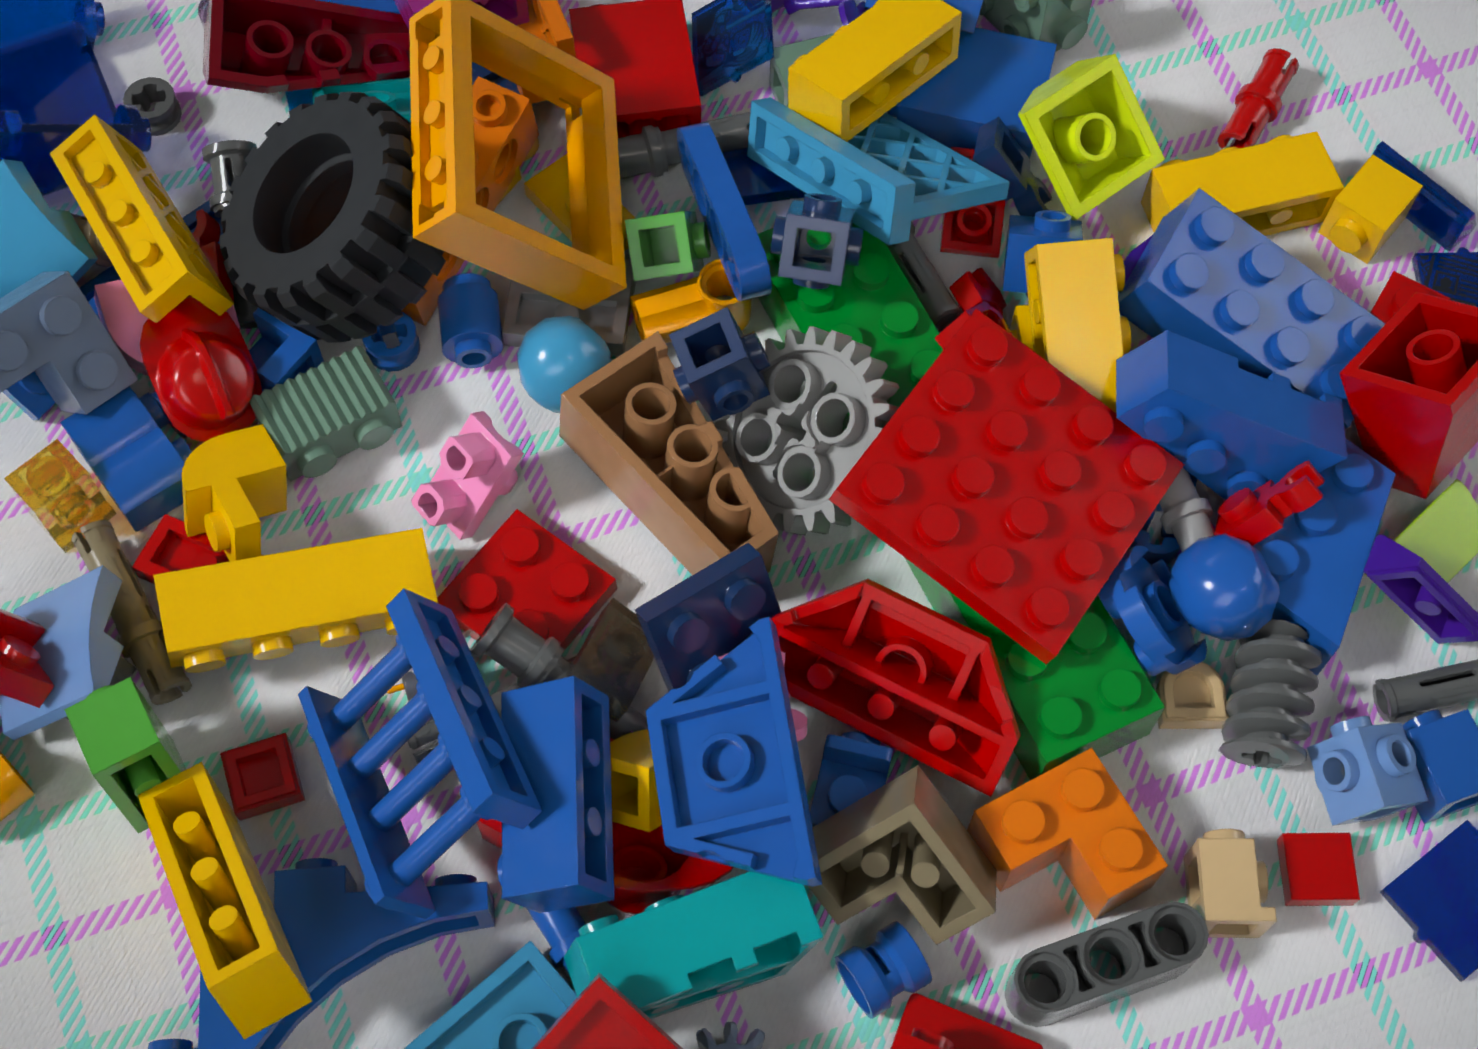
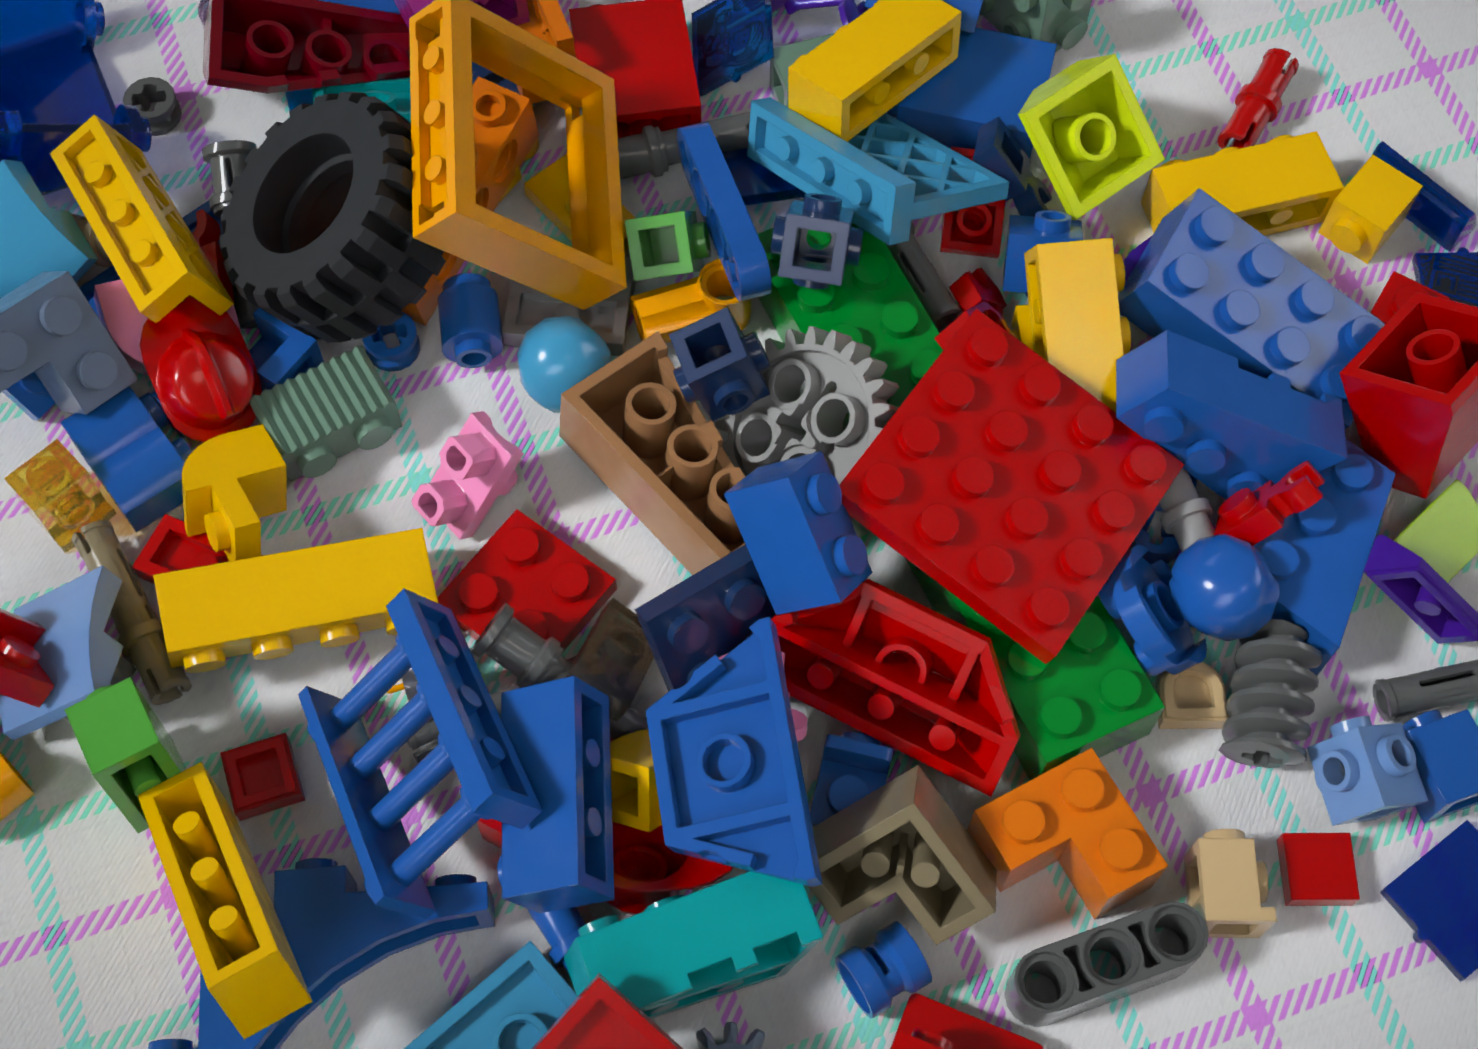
(799, 533): none -> blue brick

